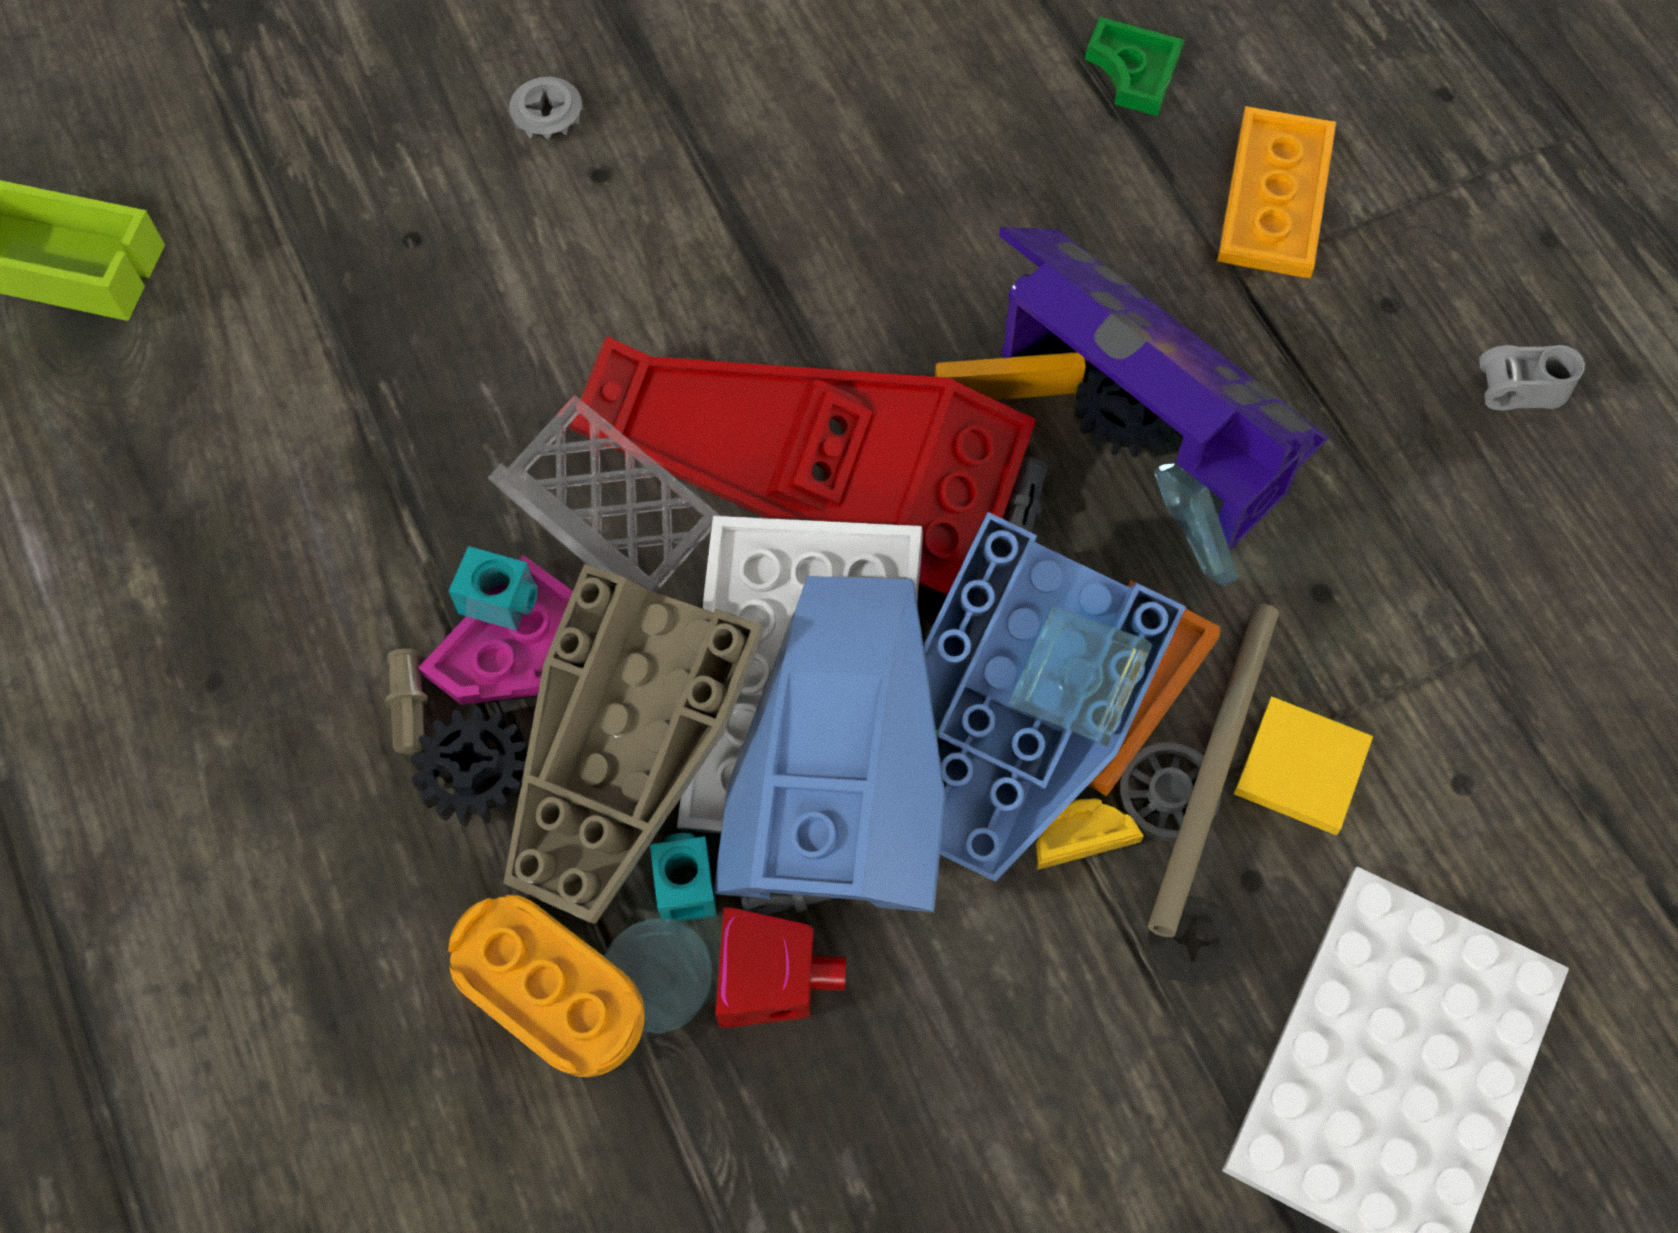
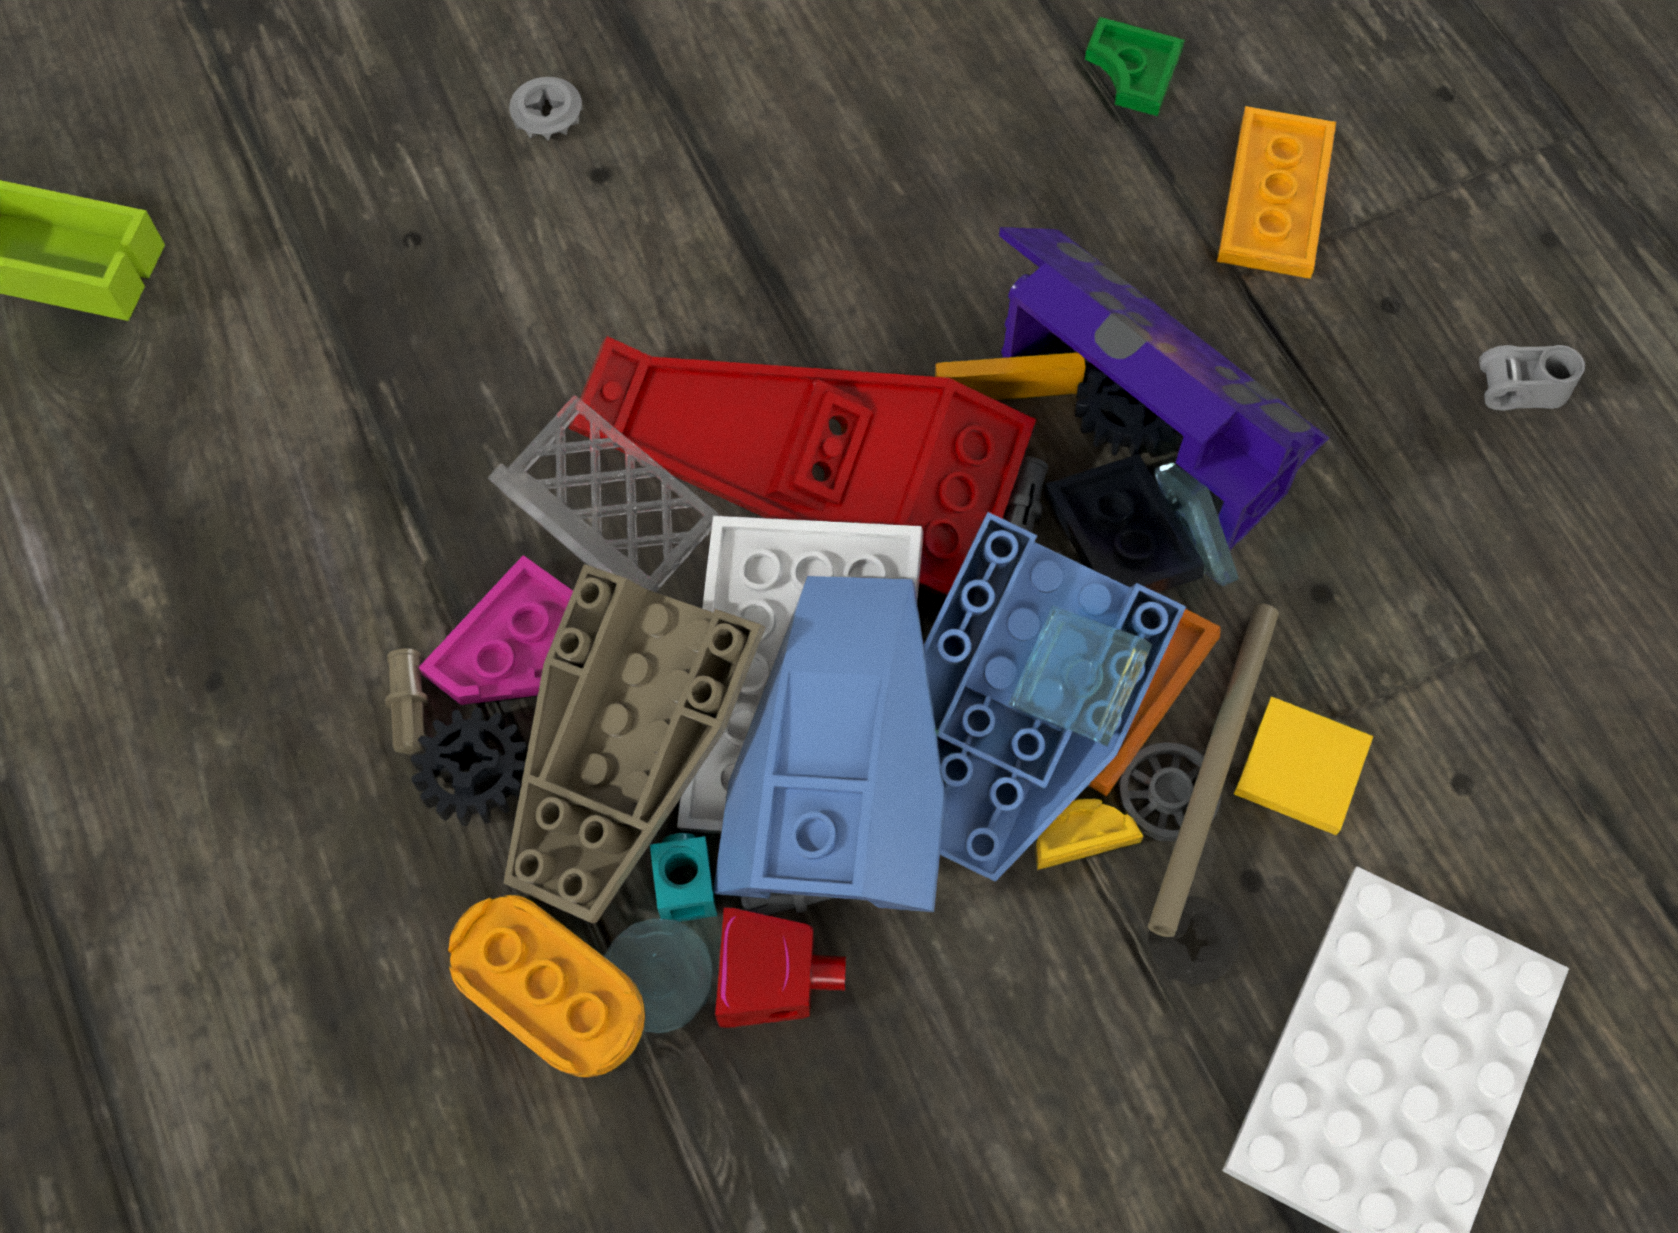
(482, 572): teal brick -> none
(1125, 526): none -> black plate

